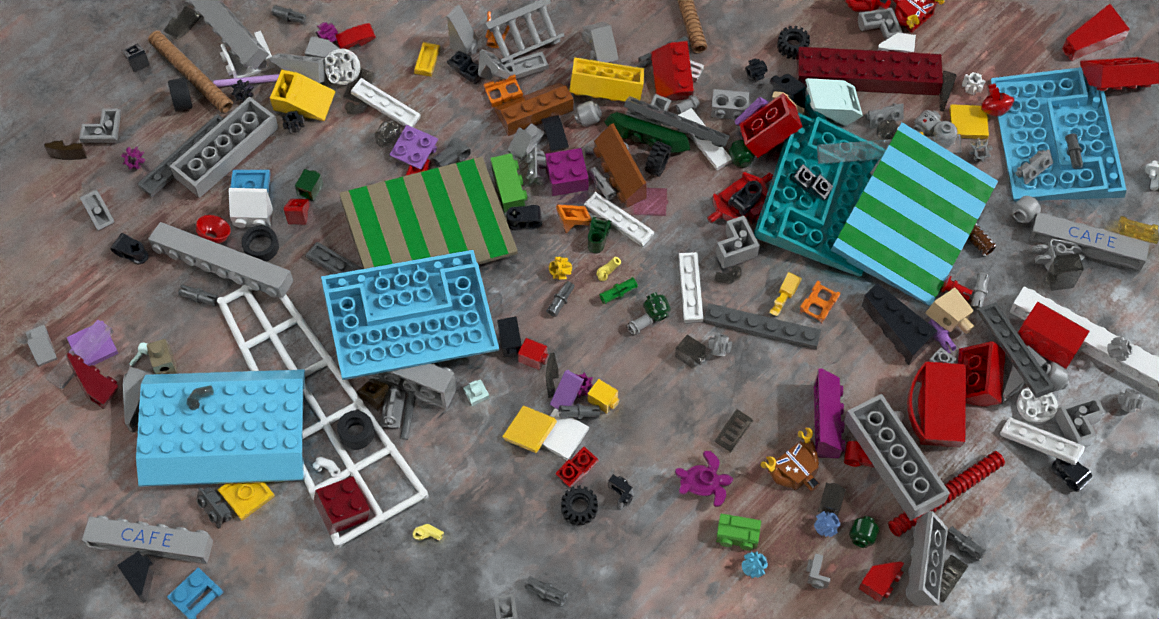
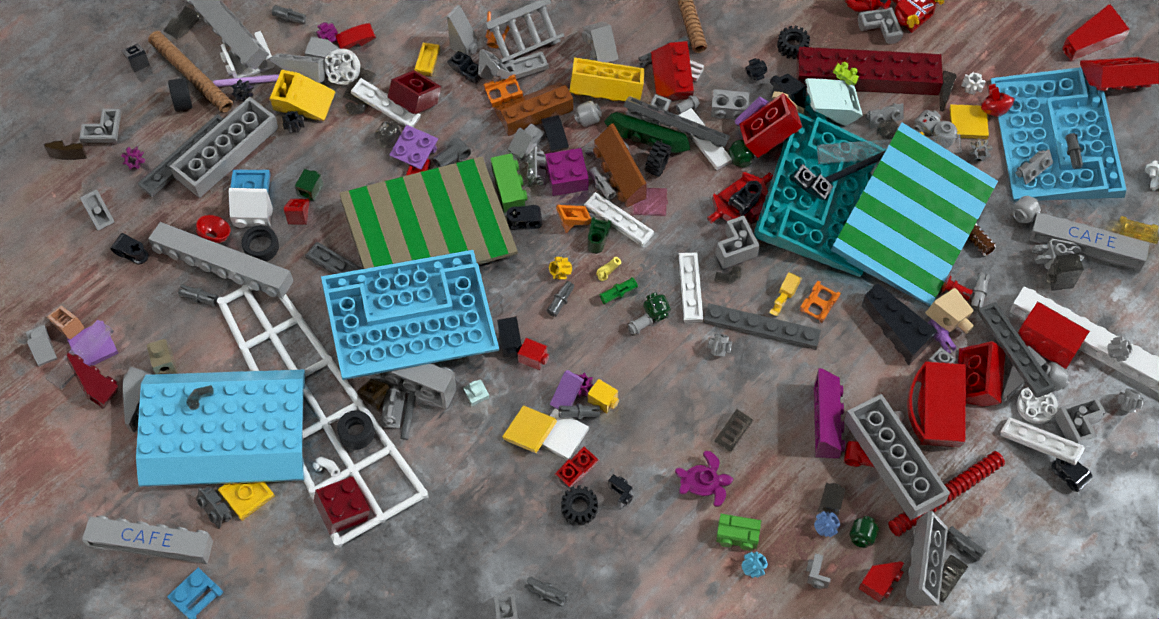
(67, 323): none -> nougat slope
(138, 574): black slope -> none
(142, 349): light aqua hand -> none
(414, 92): none -> dark red brick
(426, 531): light yellow arm -> none
(552, 372): clear smoke slope -> none
(690, 351): clear smoke brick -> none
(797, 465): dark orange torso -> none
(844, 74): none -> lime piece
(854, 168): none -> black bar
(898, 43): white slope -> none

